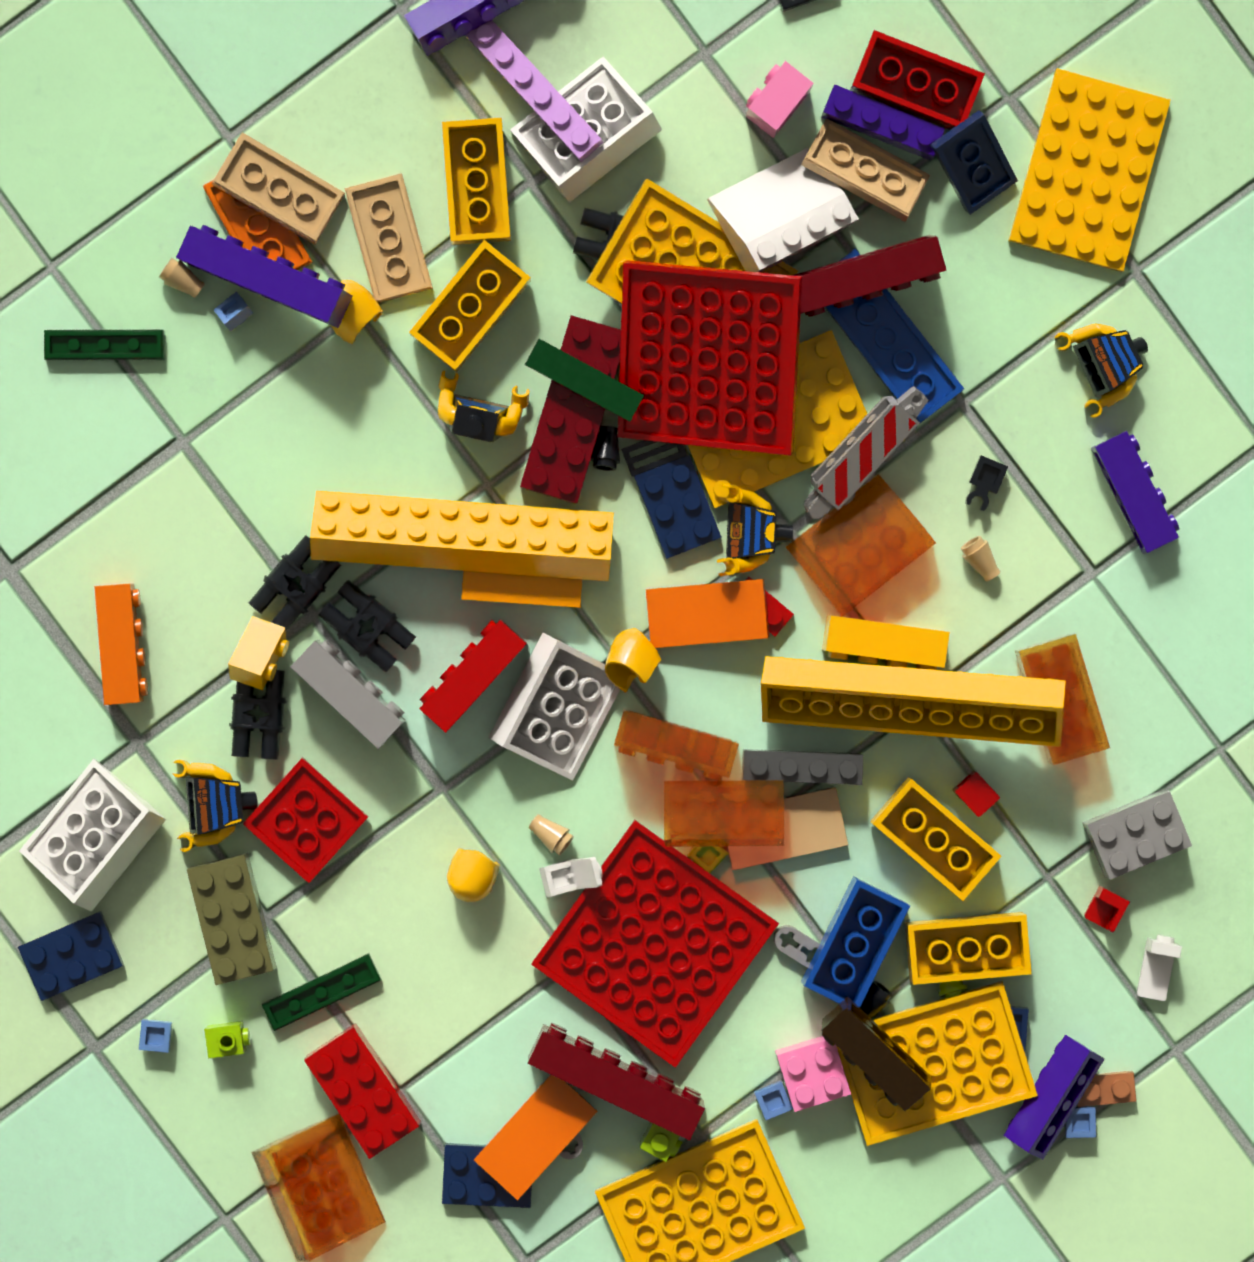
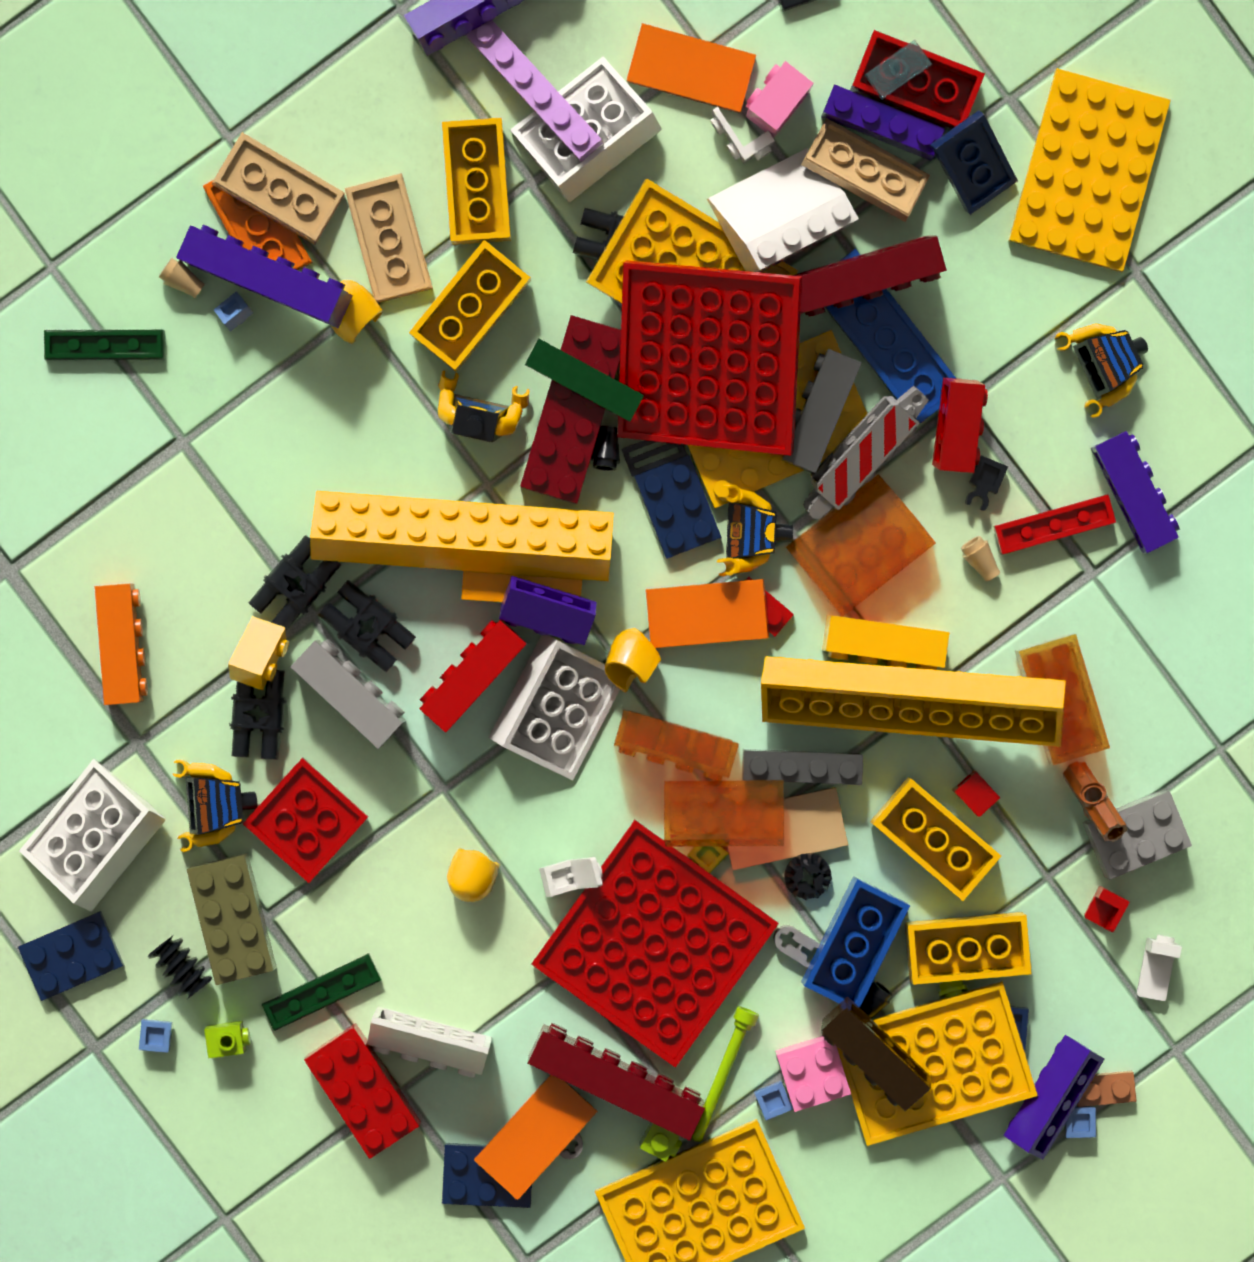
(180, 967): none -> black piece
(318, 1188): clear orange slope -> none
(429, 1041): none -> white slope
(547, 611): none -> dark purple brick
(551, 834): tan cone -> none
(691, 68): none -> orange tile
(744, 1021): none -> lime piece
(757, 148): none -> white bracket
(813, 864): none -> black gear
(821, 409): none -> dark grey brick
(898, 69): none -> clear light blue plate
(959, 425): none -> red brick
(1054, 524): none -> red plate
(1101, 812): none -> dark orange piece

